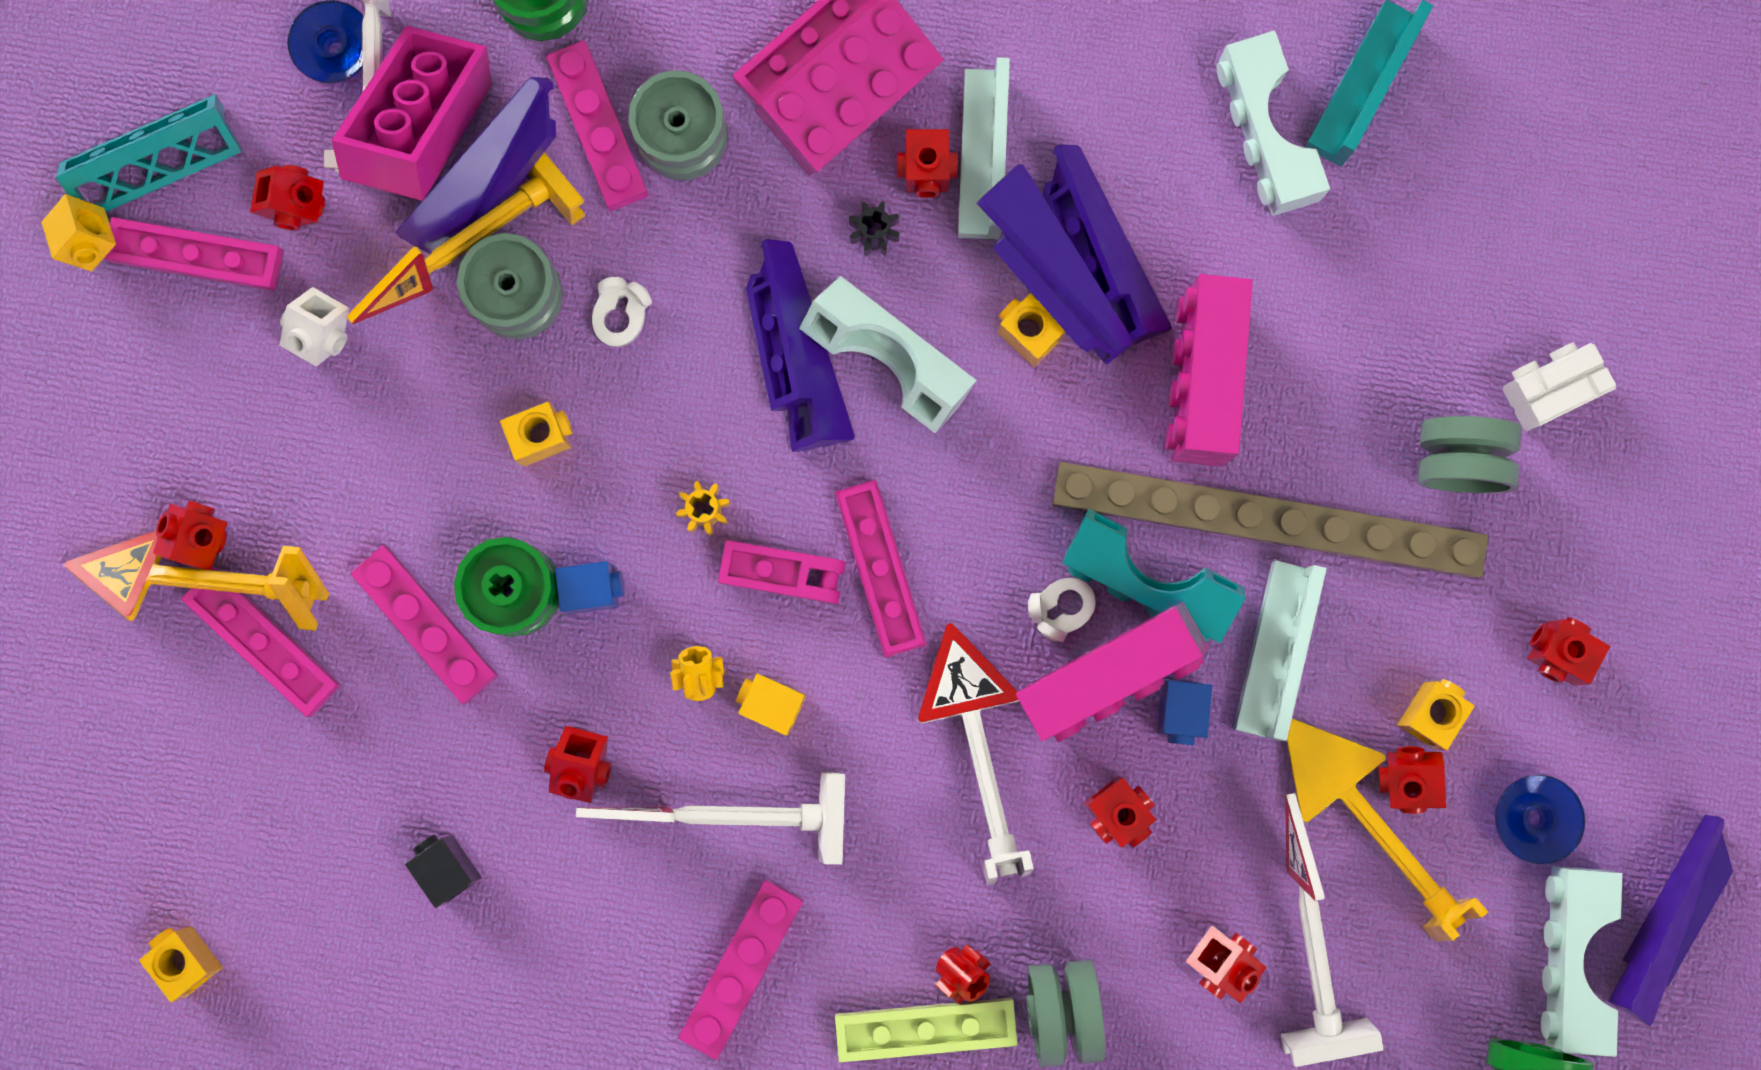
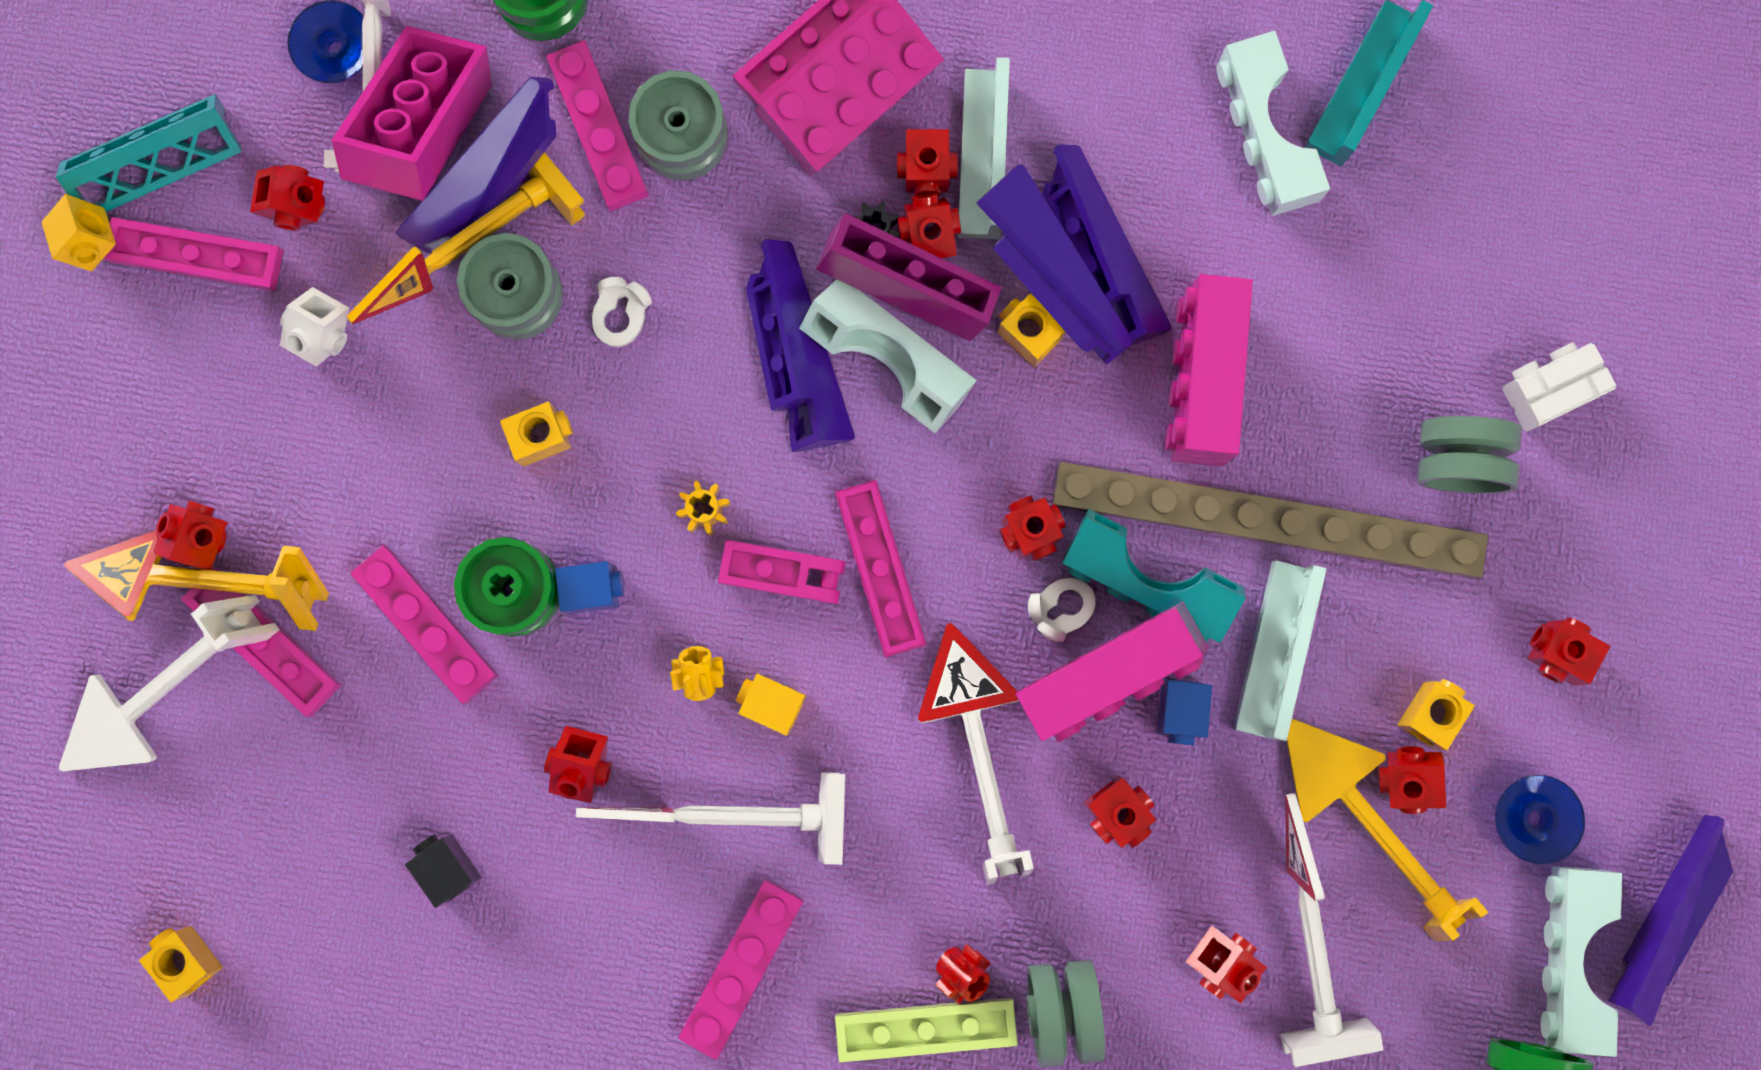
(106, 730): none -> white piece
(908, 277): none -> magenta brick
(940, 237): none -> red brick
(1022, 541): none -> red brick

